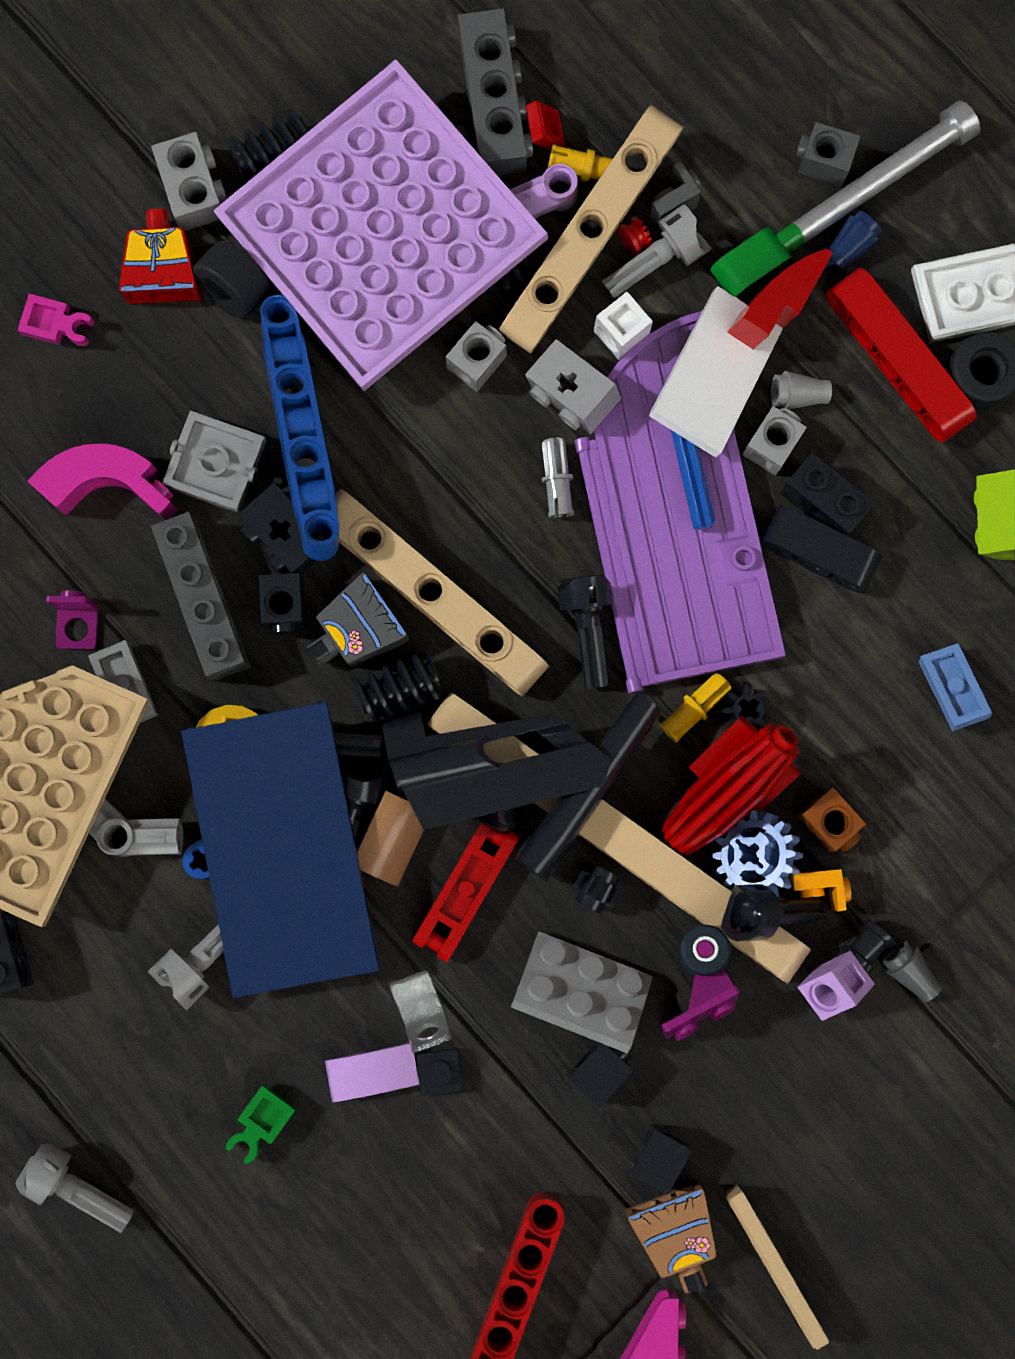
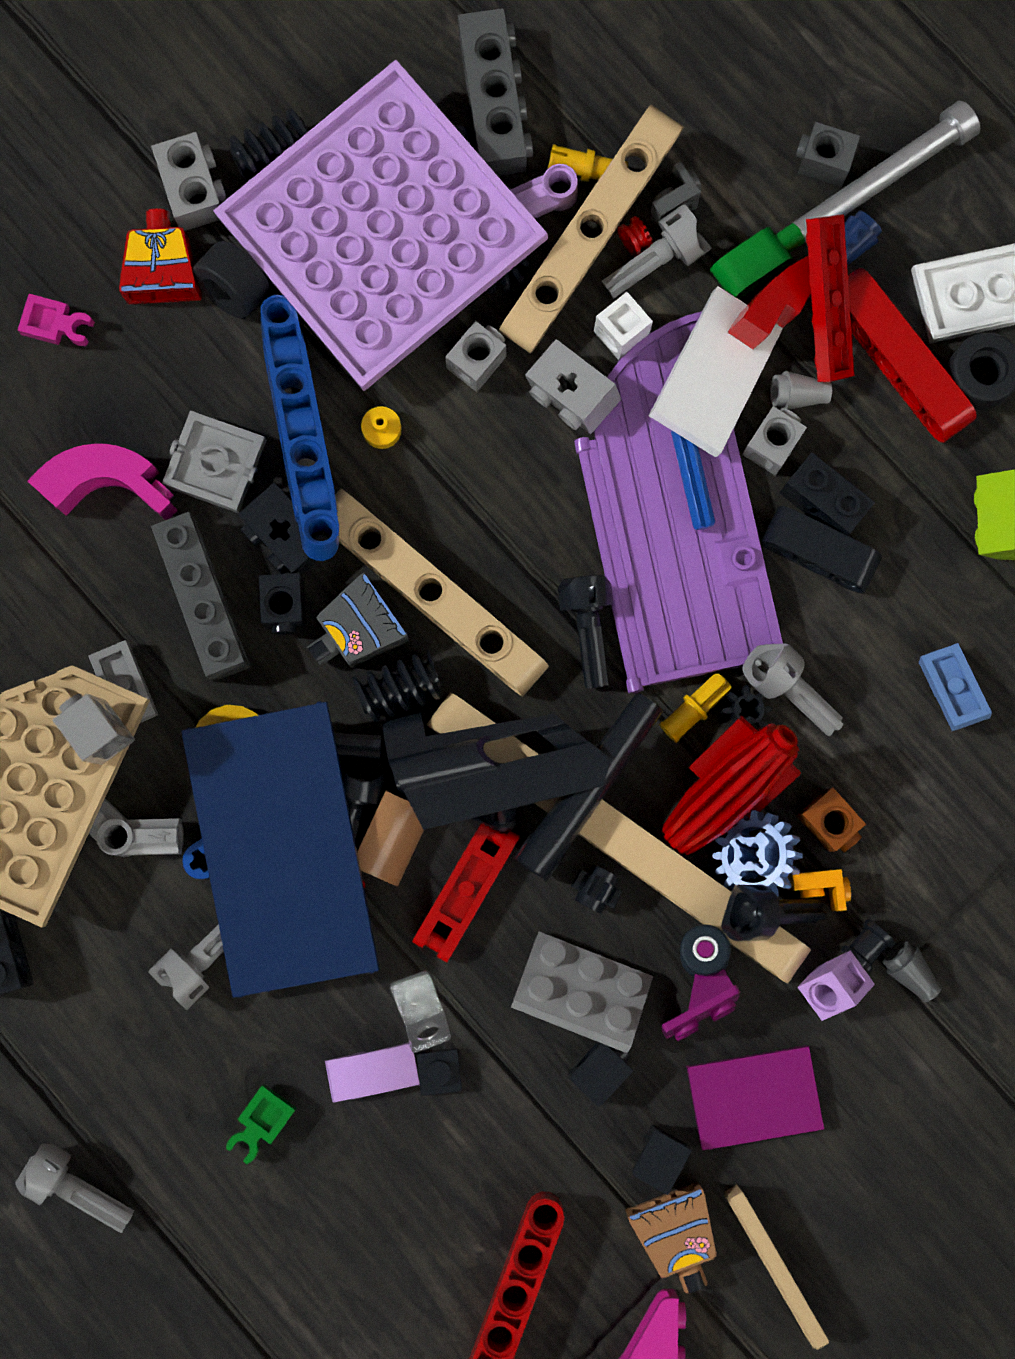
(72, 606): magenta bracket -> none
(92, 728): none -> light grey brick
(382, 435): none -> yellow tile
(544, 125): red tile -> none
(557, 478): light grey axle -> none
(755, 1097): none -> magenta tile
(783, 677): none -> light grey piece
(830, 297): none -> red plate

